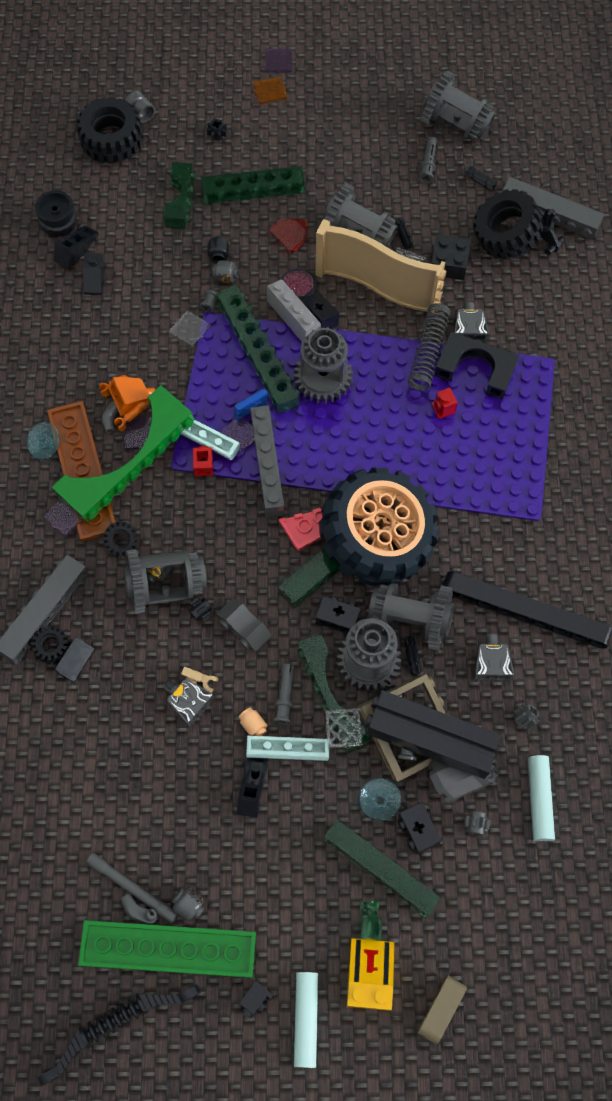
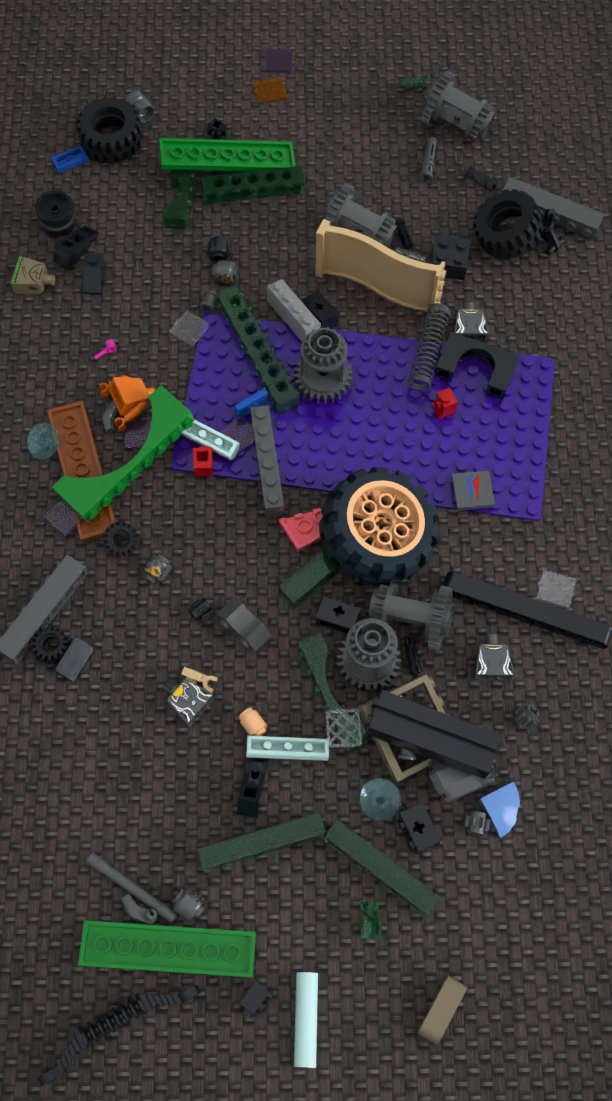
(30, 277): none -> dark tan torso
(70, 160): none -> blue tile
(110, 348): none -> dark pink hand
(136, 582): dark grey piece -> none
(224, 154): none -> green plate
(261, 842): none -> clear green brick
(283, 703): dark grey pin -> none
(290, 232): clear red slope -> none
(300, 282): clear pink wheel -> none
(371, 974): yellow slope -> none
(409, 82): none -> clear green plate
(473, 490): none -> dark grey tile
(502, 808): none -> medium blue brick
(541, 798): light aqua brick -> none
(556, 589): none -> clear piece

